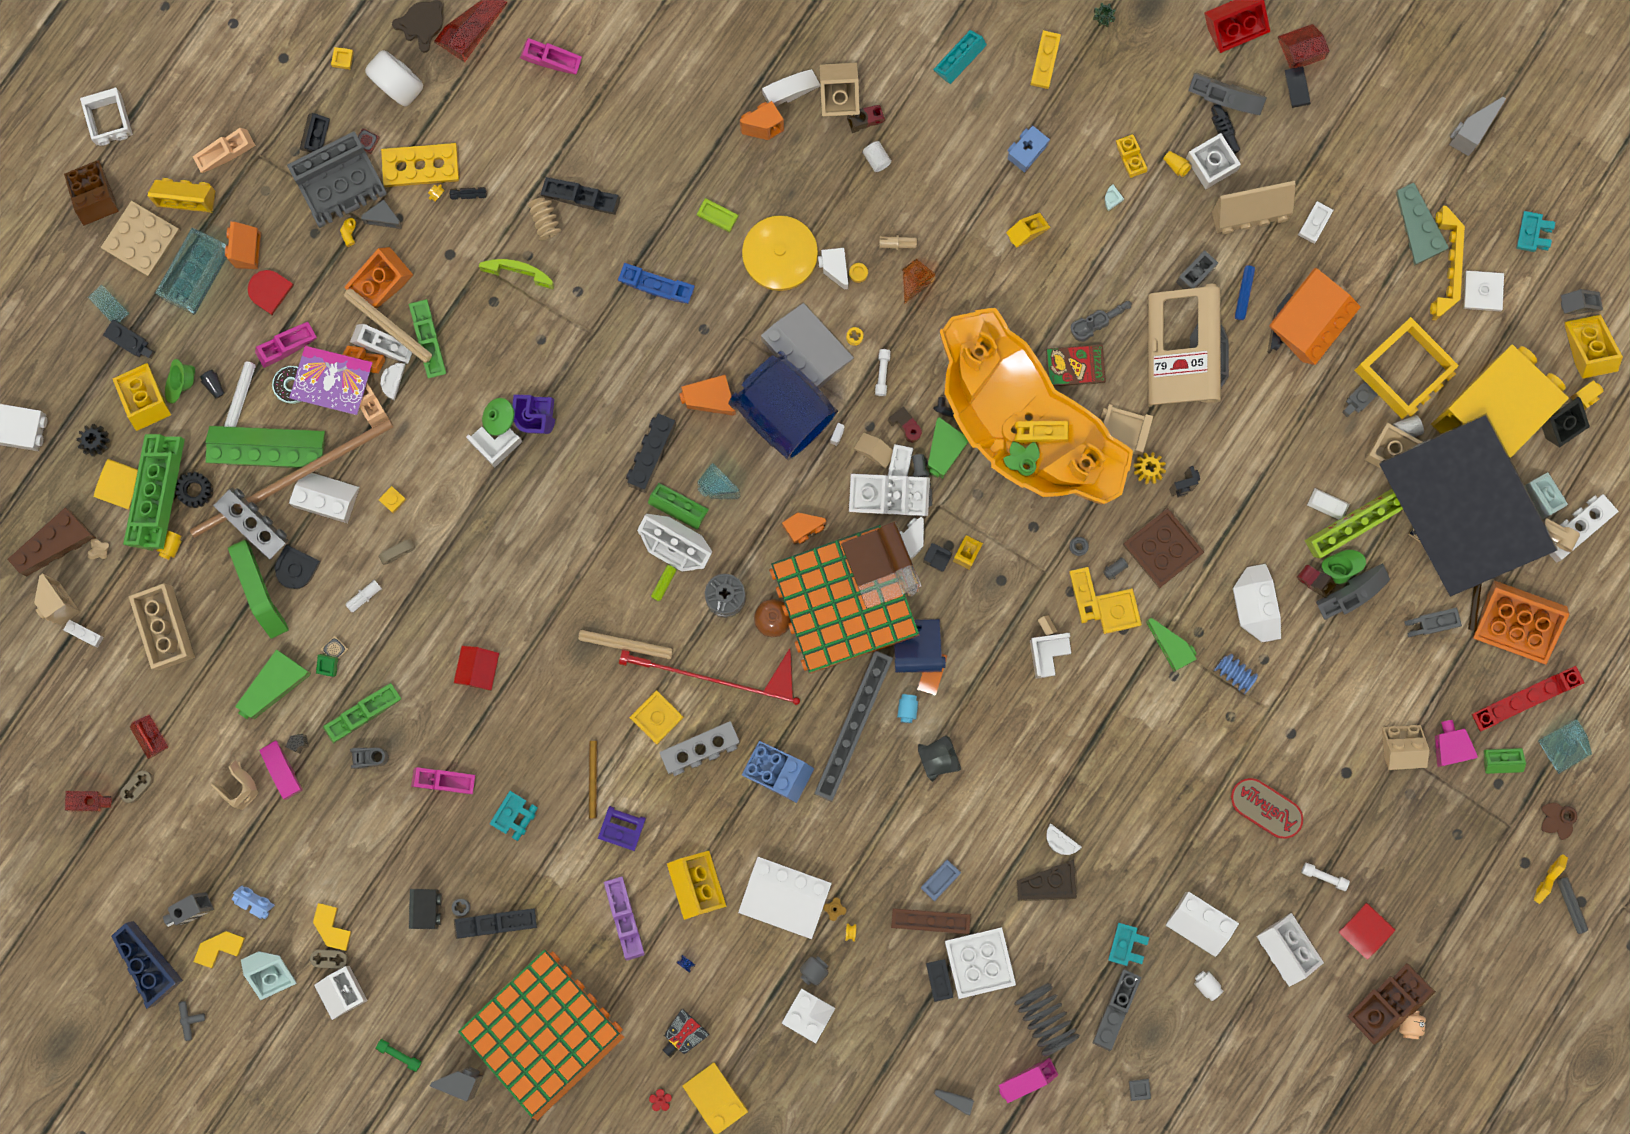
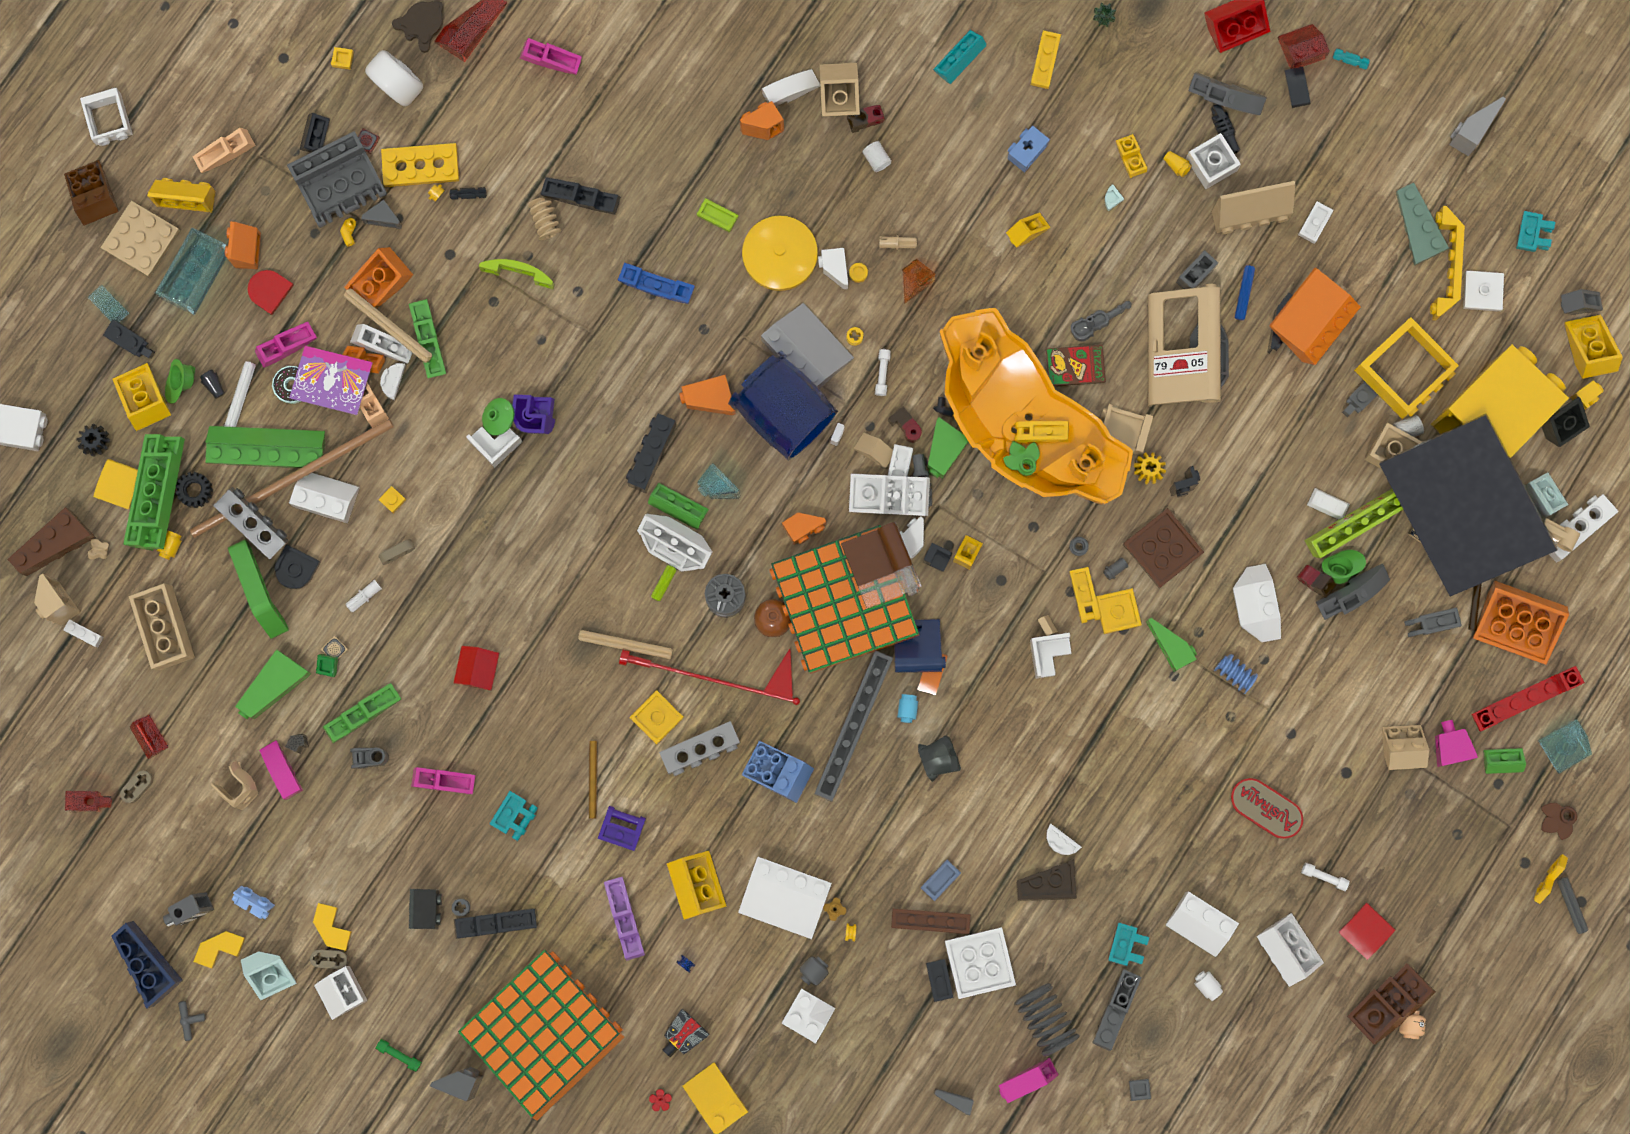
(1351, 58): none -> teal axle

